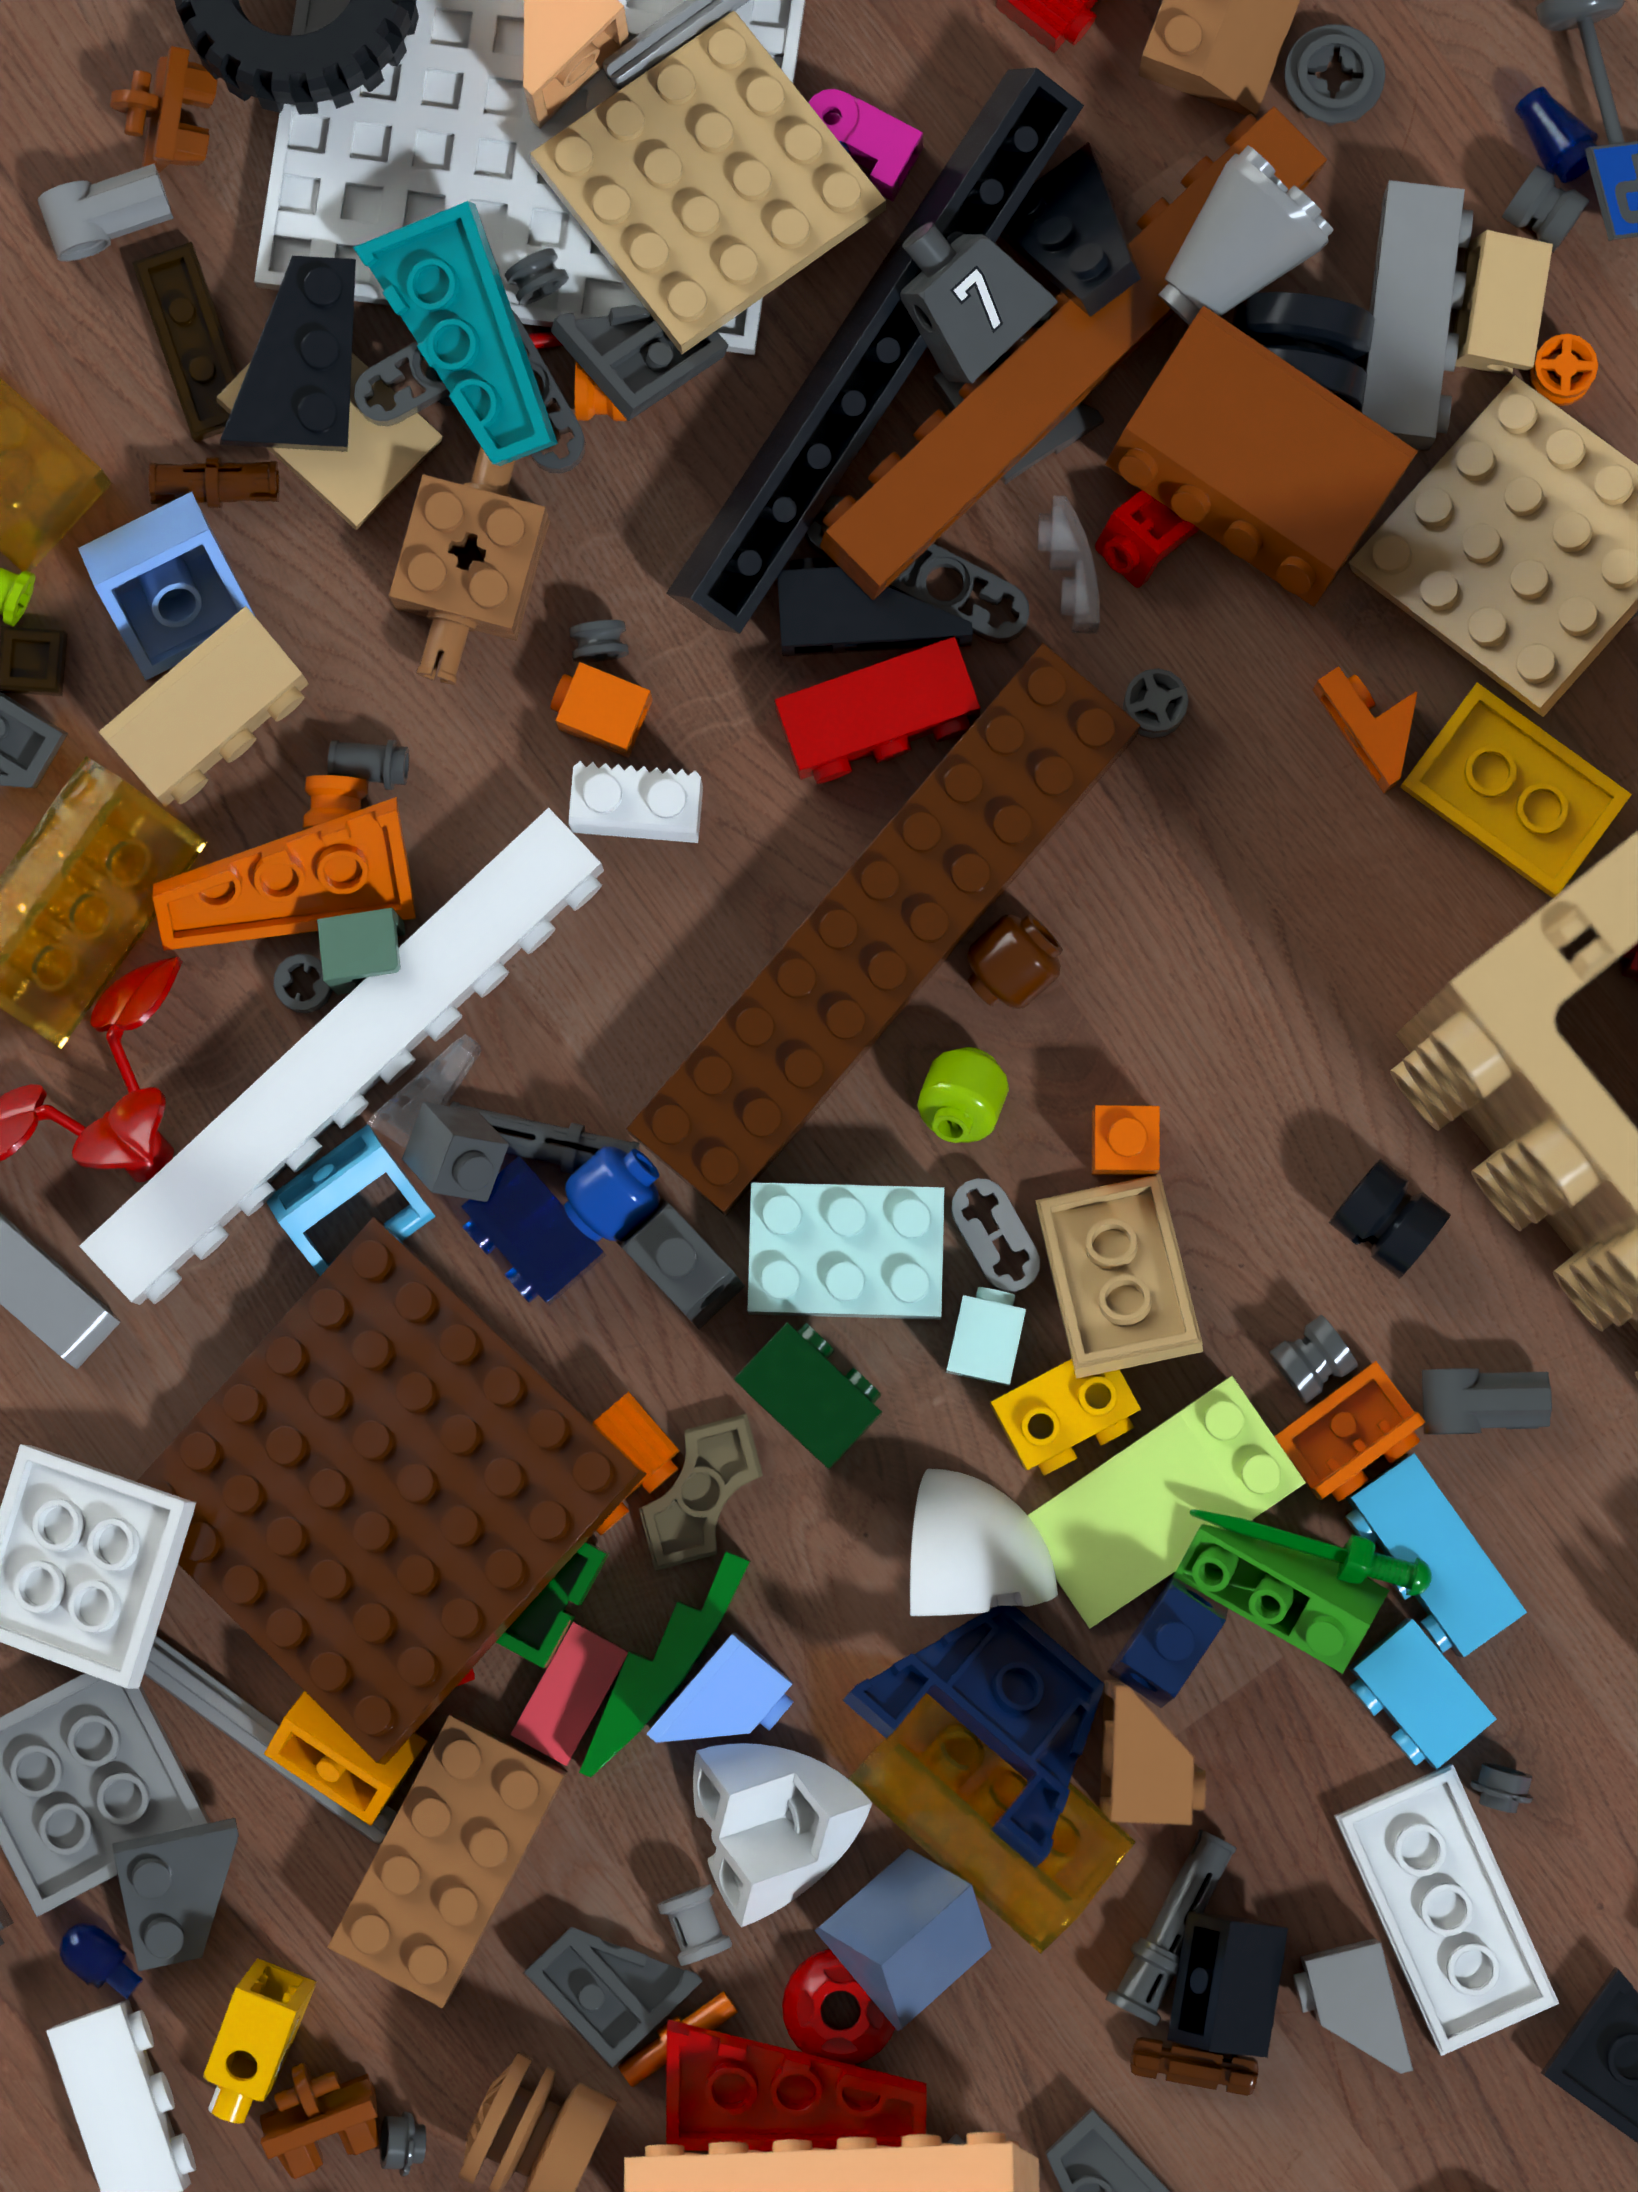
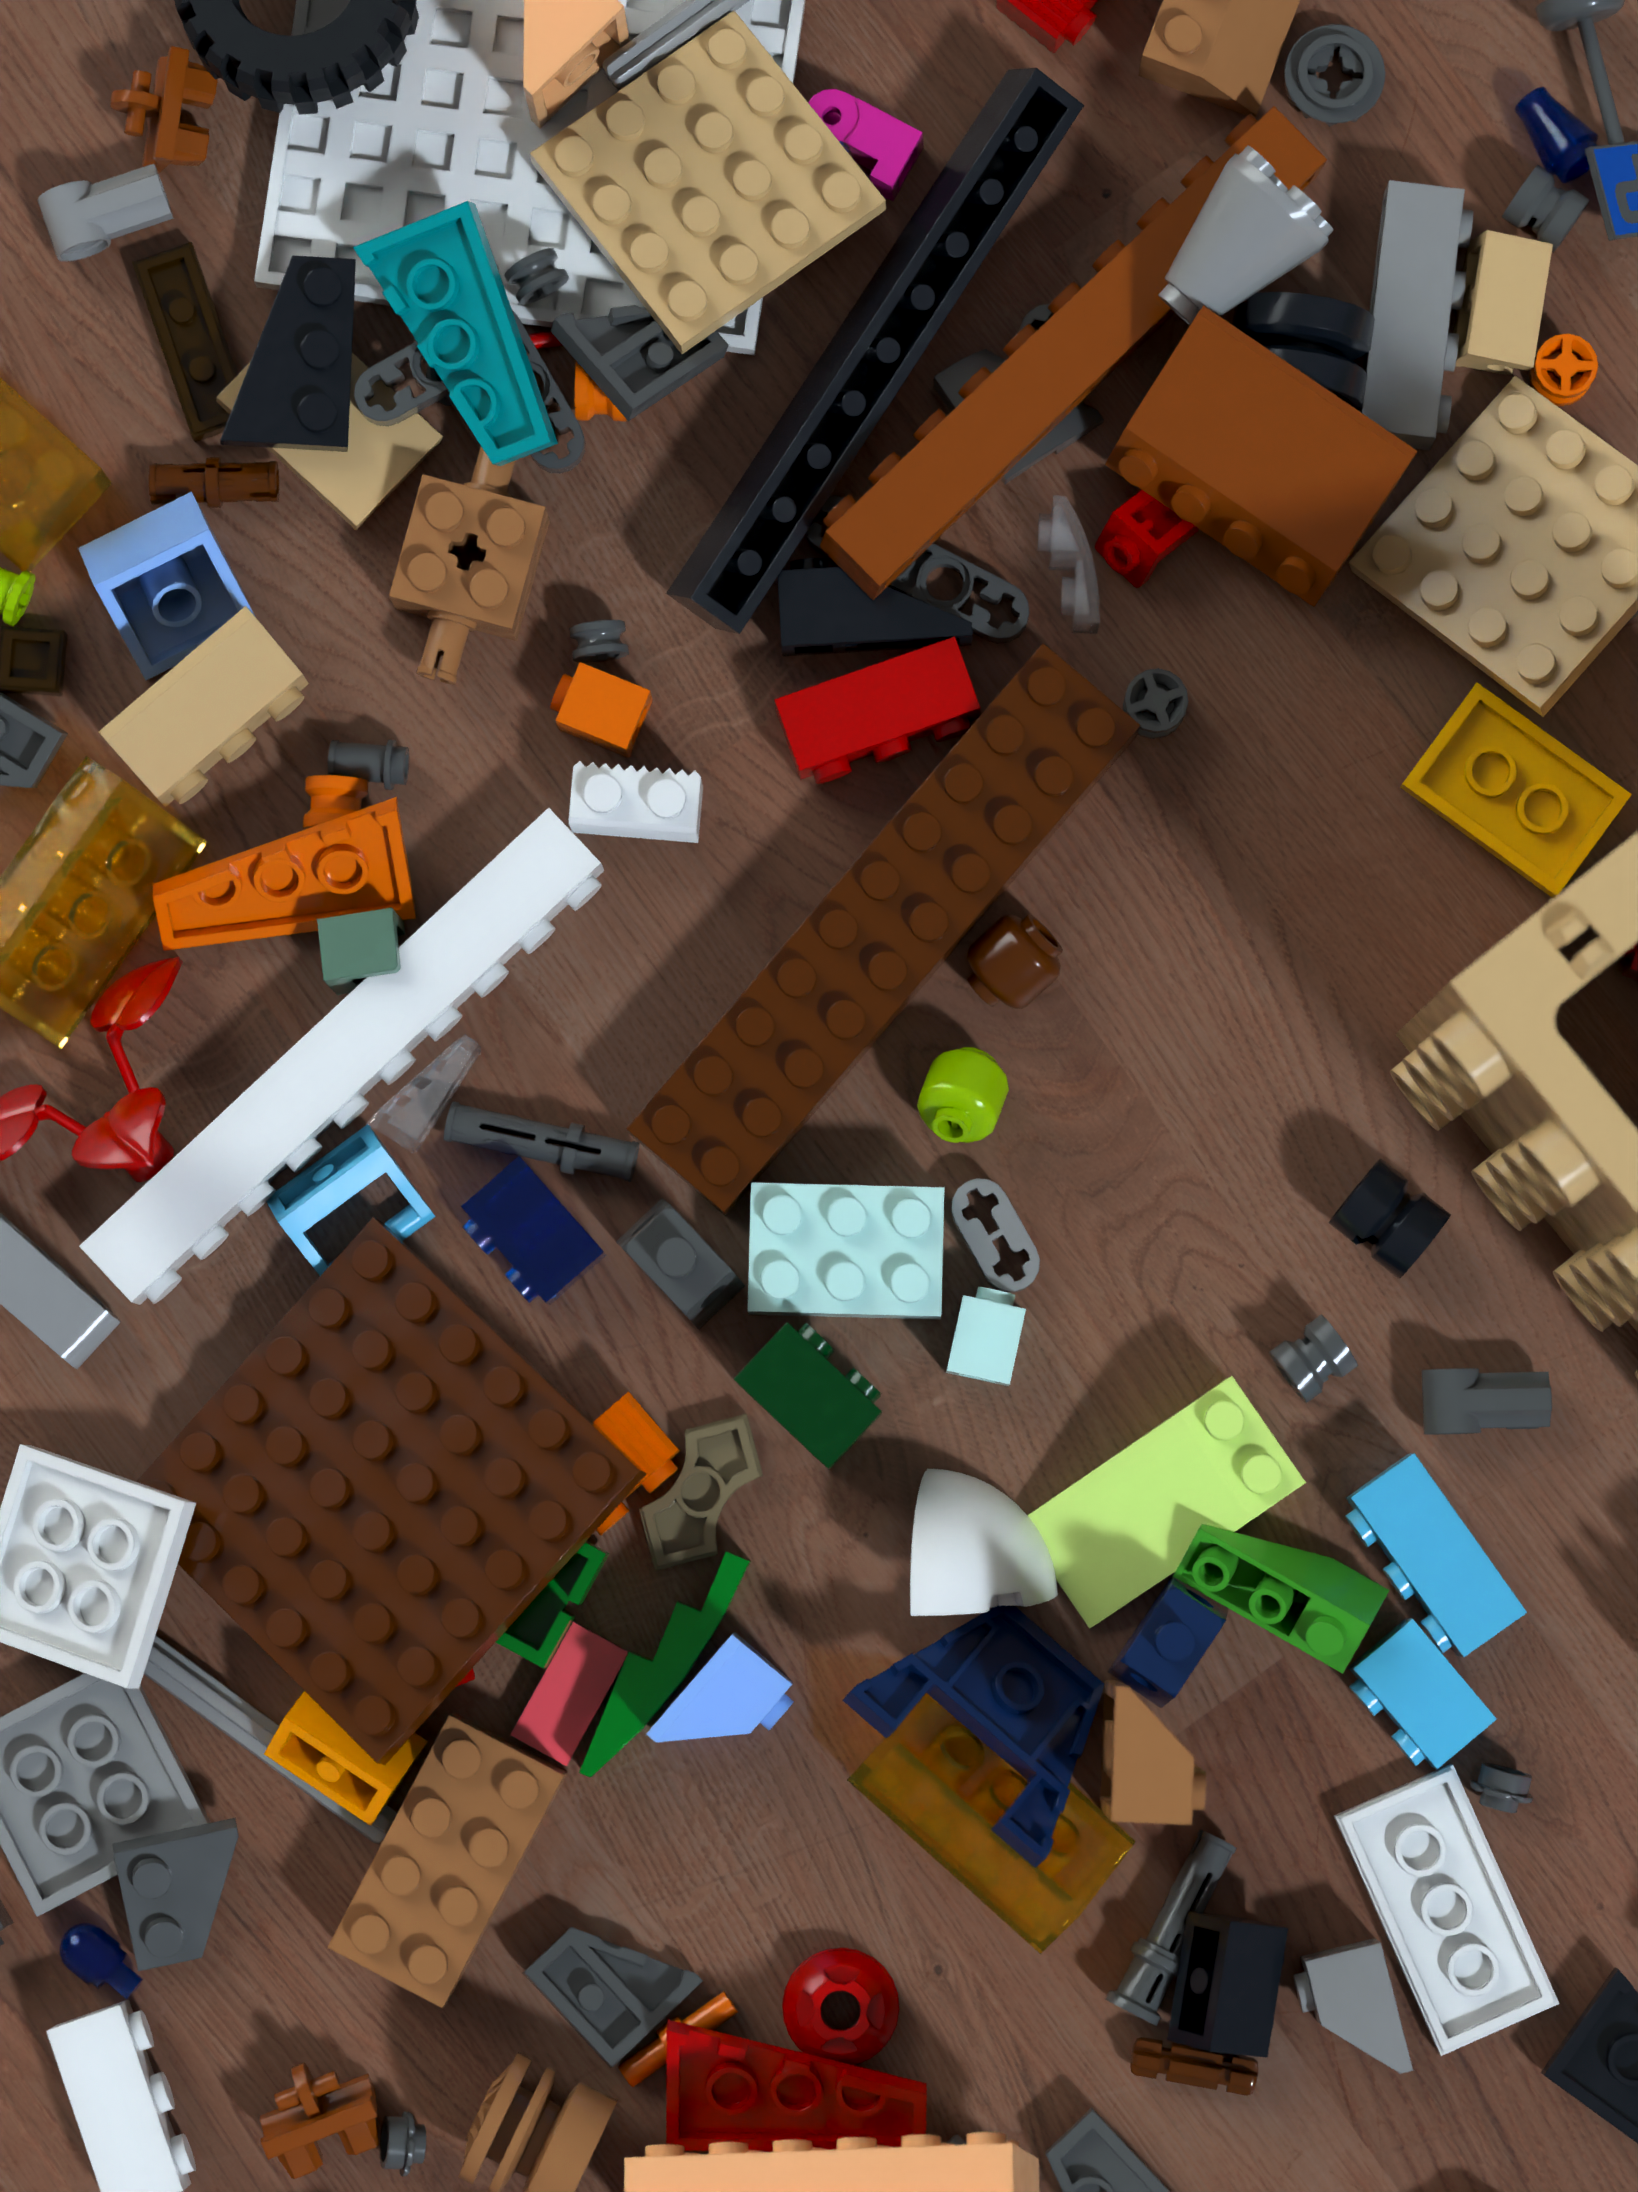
(259, 2022): yellow torso -> none
(283, 979): dark grey bush -> none
(455, 1152): dark grey brick -> none
(612, 1194): blue head -> none
(695, 1924): light grey bush -> none
(773, 1823): white brick -> none
(908, 1935): sand blue slope -> none
(969, 300): dark grey torso -> none
(1061, 1411): yellow brick -> none
(1074, 234): black wing -> none
(1118, 1276): tan tile -> none
(1125, 1140): orange brick -> none
(1350, 1432): orange bracket -> none
(1355, 1559): green sword -> none
(1376, 741): orange slope -> none

